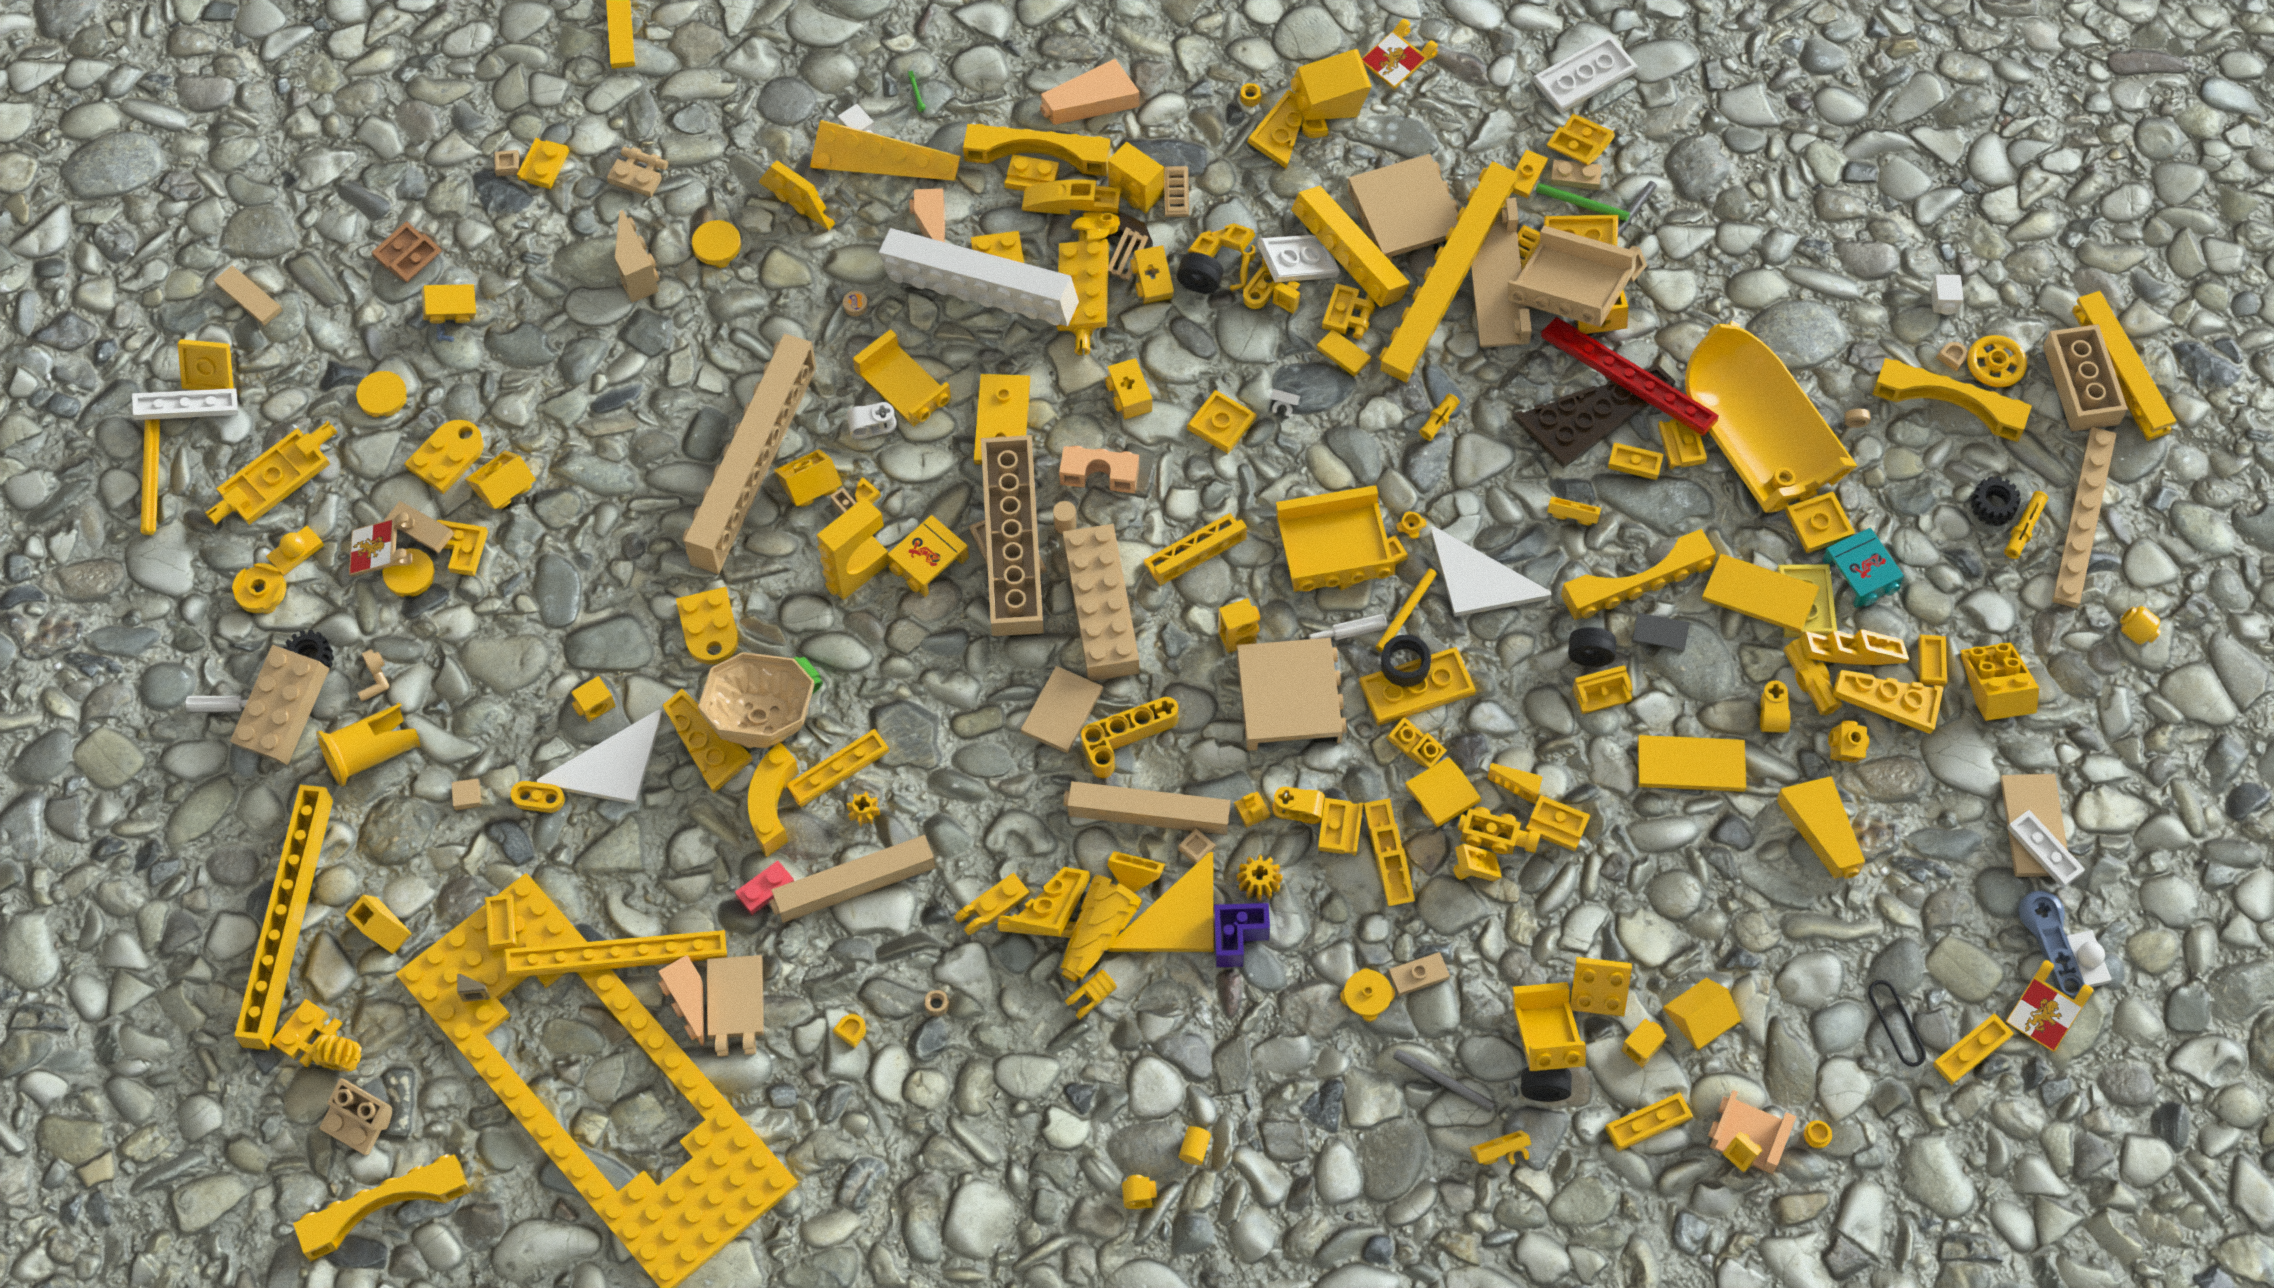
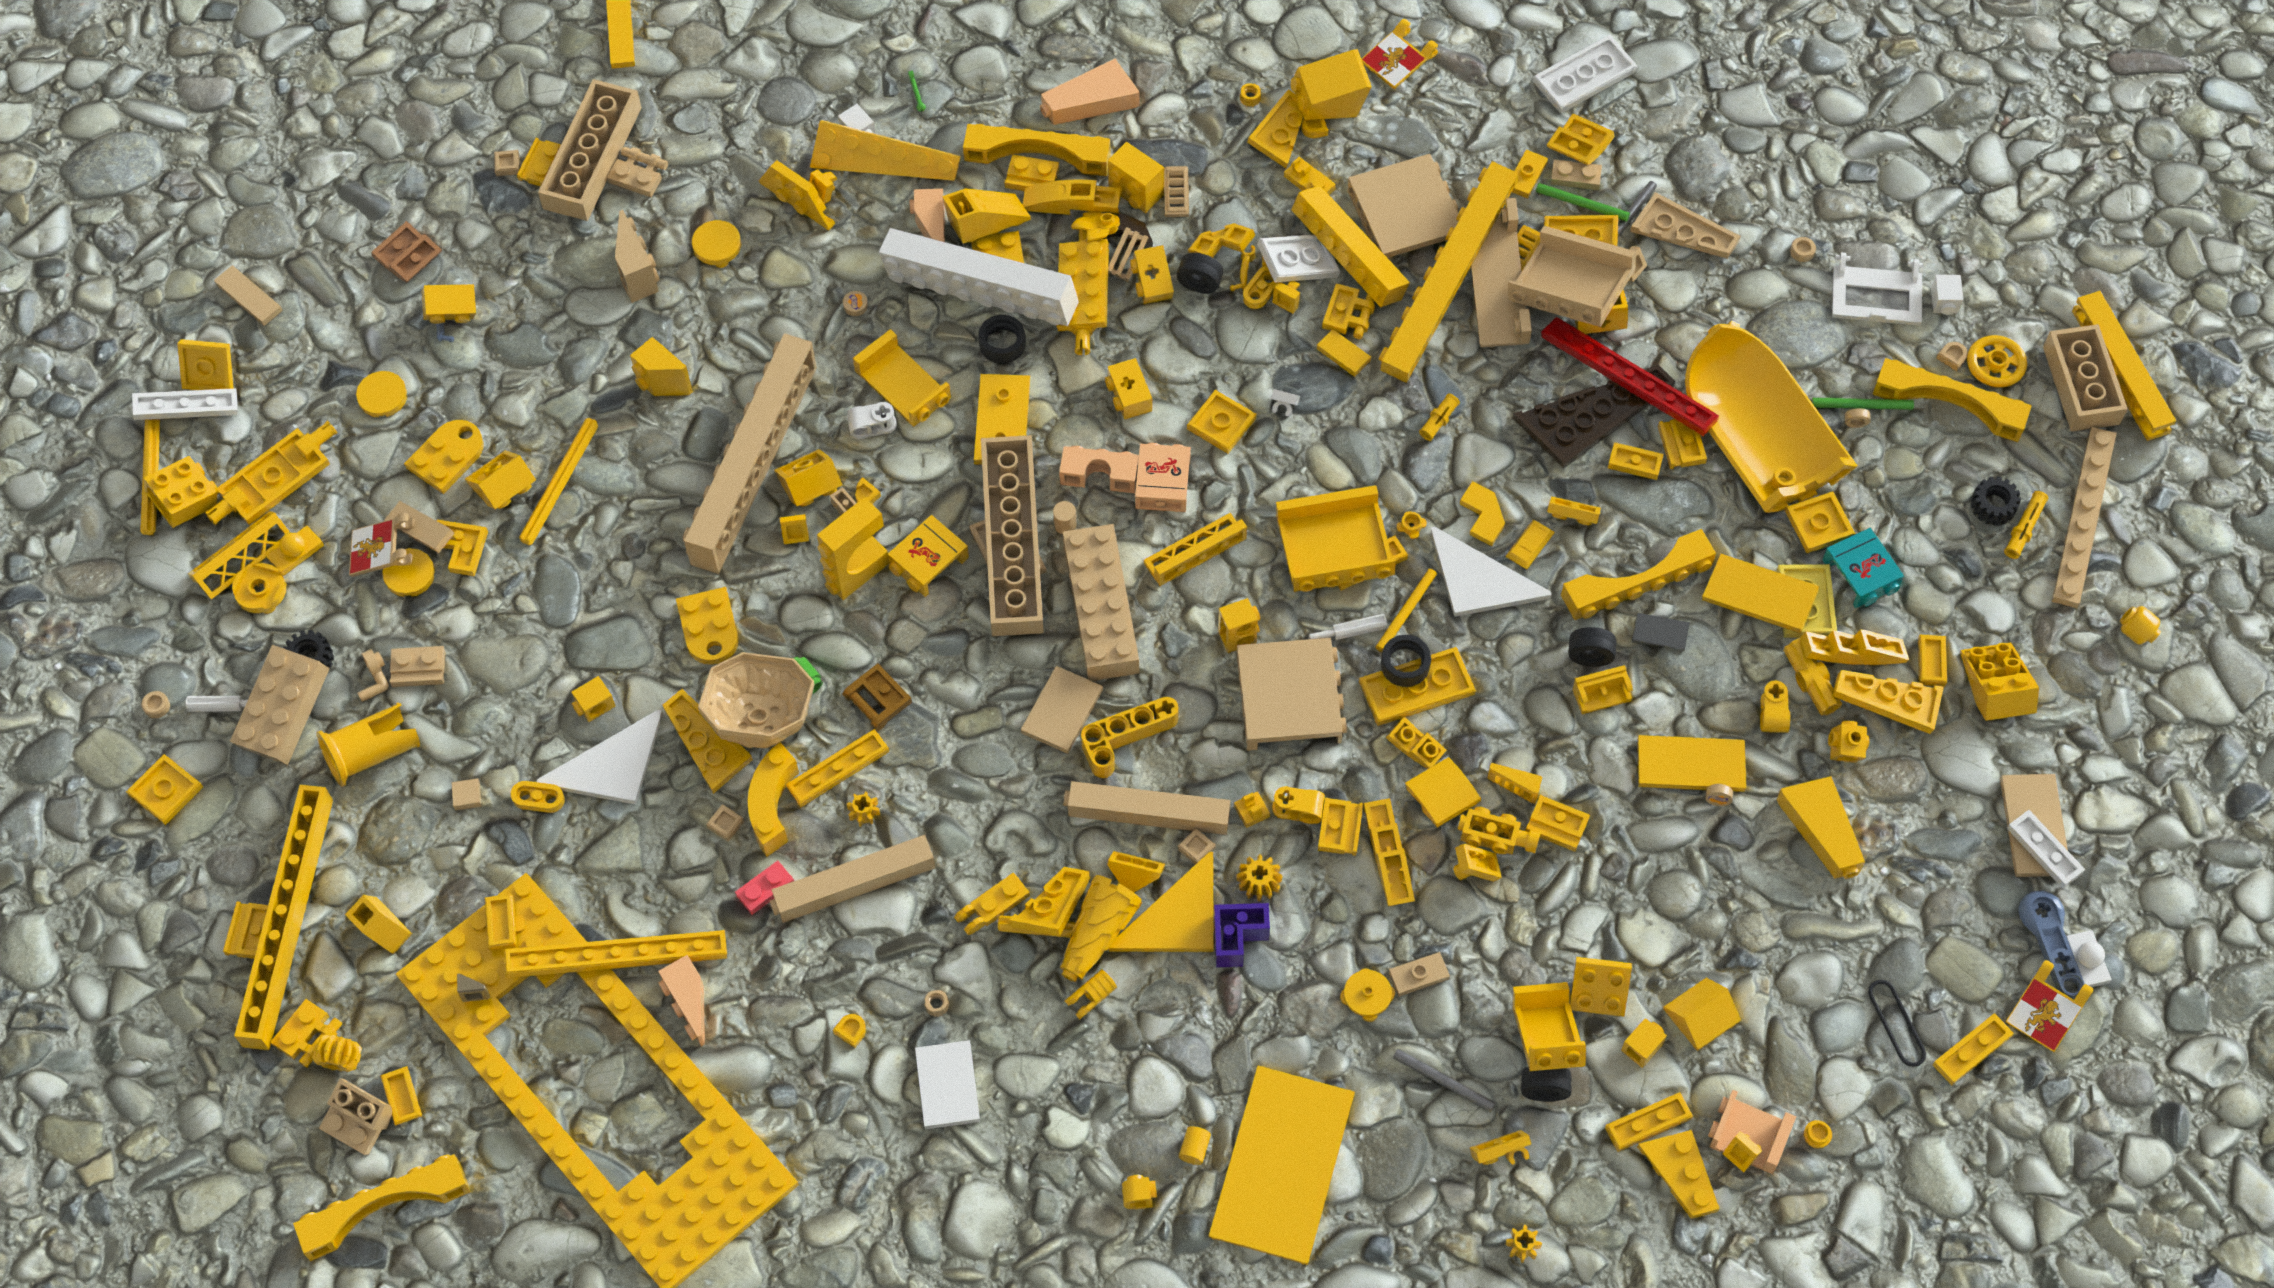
(155, 704): none -> tan tile
(164, 789): none -> yellow tile
(181, 491): none -> yellow brick
(232, 548): none -> yellow fence
(245, 930): none -> yellow plate
(401, 1095): none -> yellow tile
(417, 666): none -> tan plate
(558, 481): none -> yellow axle
(589, 150): none -> tan brick
(660, 370): none -> yellow slope
(725, 822): none -> tan tile
(735, 1001): tan tile -> none
(794, 529): none -> yellow tile
(823, 184): none -> yellow tile
(883, 691): none -> pearl gold plate
(947, 1084): none -> white tile
(983, 212): none -> yellow slope
(1002, 355): none -> black tyre
(1162, 477): none -> light nougat panel
(1282, 1165): none -> yellow piece
(1307, 177): none -> yellow plate
(1484, 503): none -> yellow tile
(1530, 544): none -> yellow tile
(1530, 1240): none -> yellow gear
(1683, 227): none -> tan wing
(1683, 1170): none -> yellow wing
(1719, 795): none -> tan tile
(1802, 249): none -> tan tile
(1863, 403): none -> bright green bar
(1877, 293): none -> white piece

